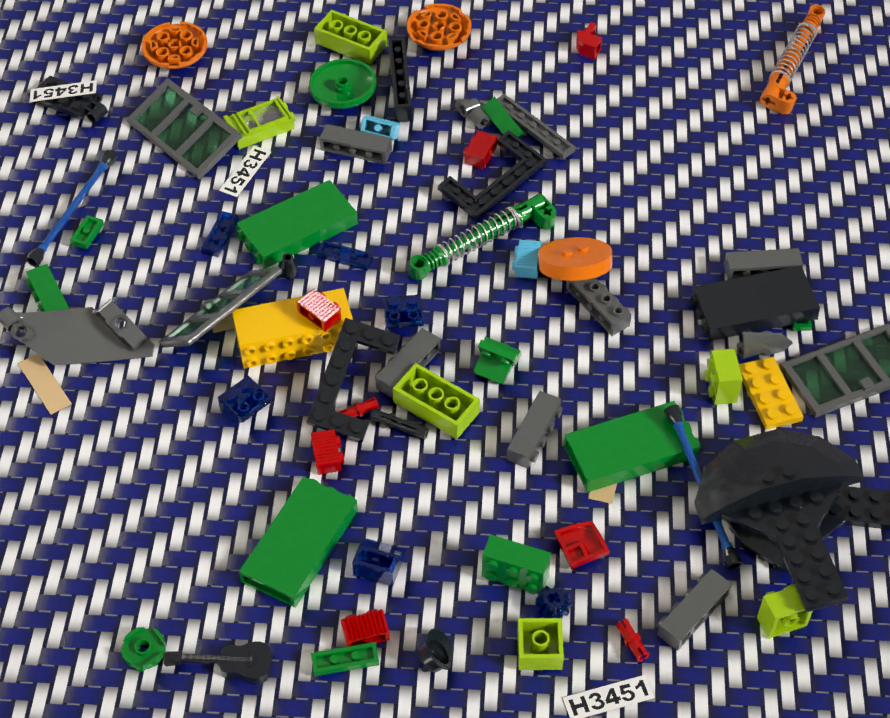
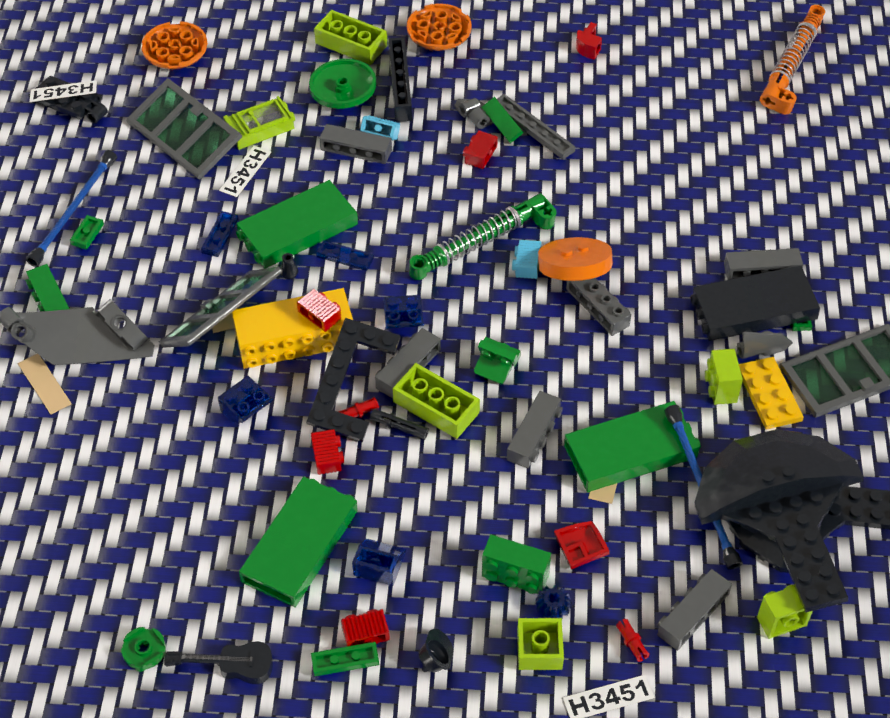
(529, 163): black plate -> none

